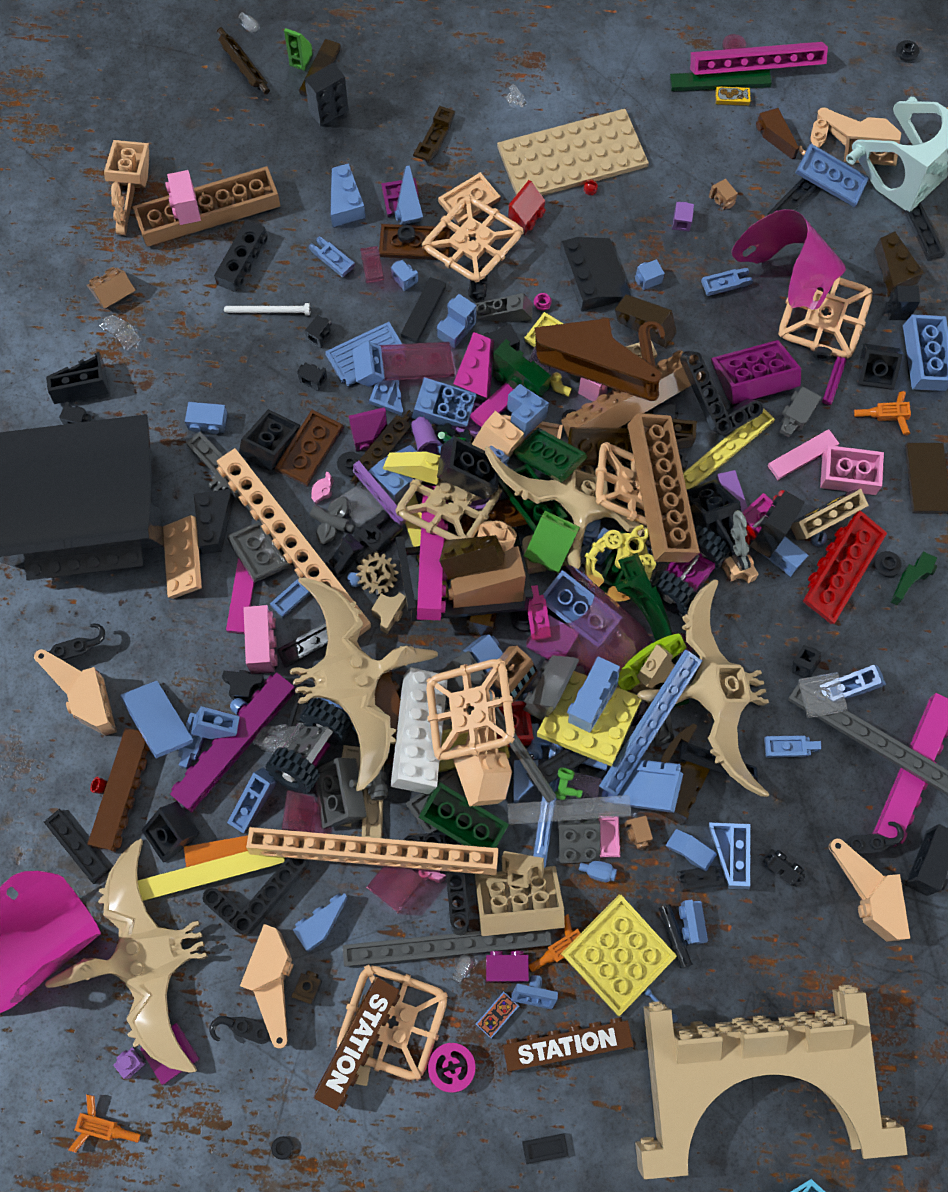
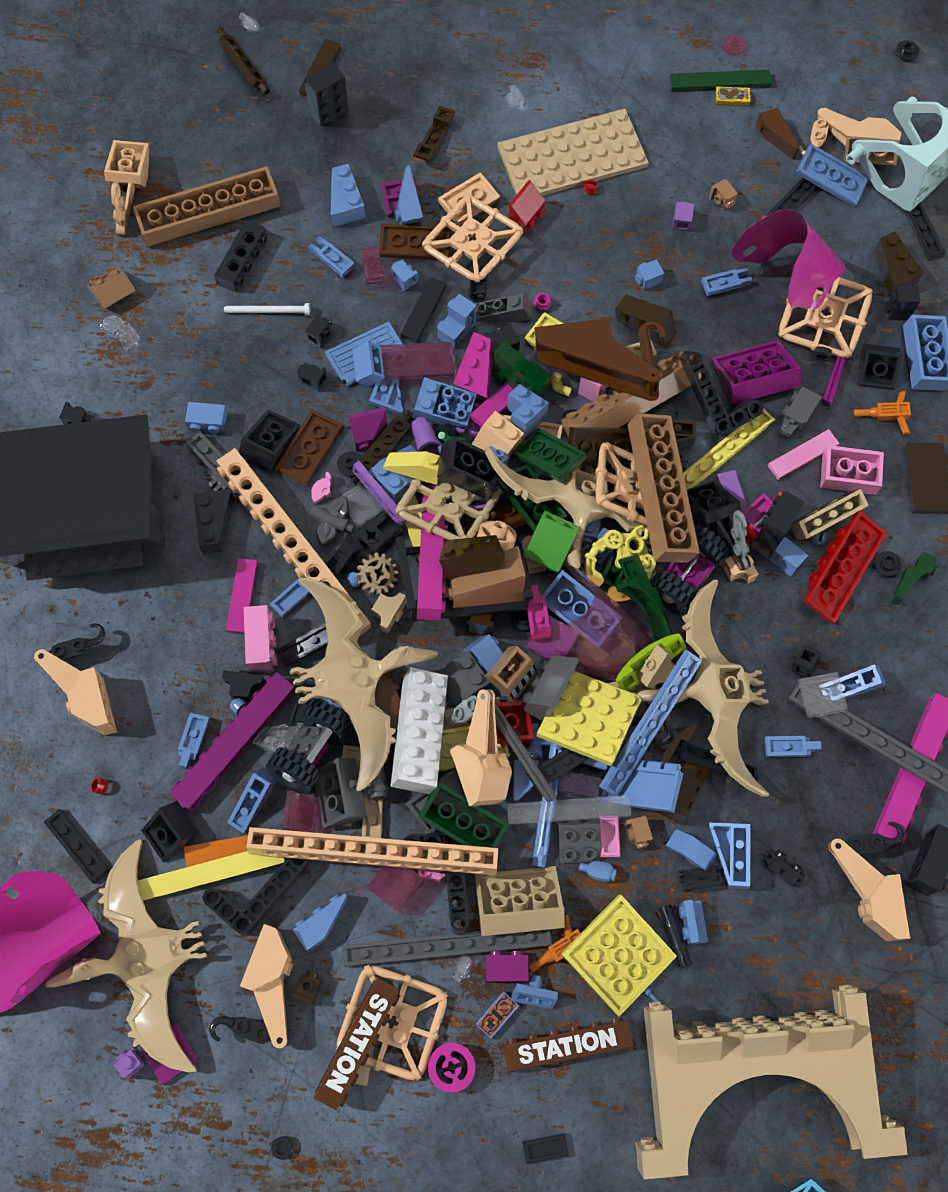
(79, 381): black wedge -> none
(99, 1127): orange piece -> none
(119, 792): reddish brown brick -> none
(156, 719): medium blue tile -> none
(182, 197): bright pink brick -> none
(182, 557): light nougat plate -> none
(214, 724): medium blue slope -> none
(257, 552): dark grey tile -> none
(298, 49): bright green slope -> none
(406, 234): black tile -> none
(481, 715): light nougat plate -> none
(522, 868): tan brick -> none
(566, 775): bright green piece -> none
(593, 271): black slope -> none
(594, 694): medium blue wedge -> none
(758, 58): dark pink brick -> none

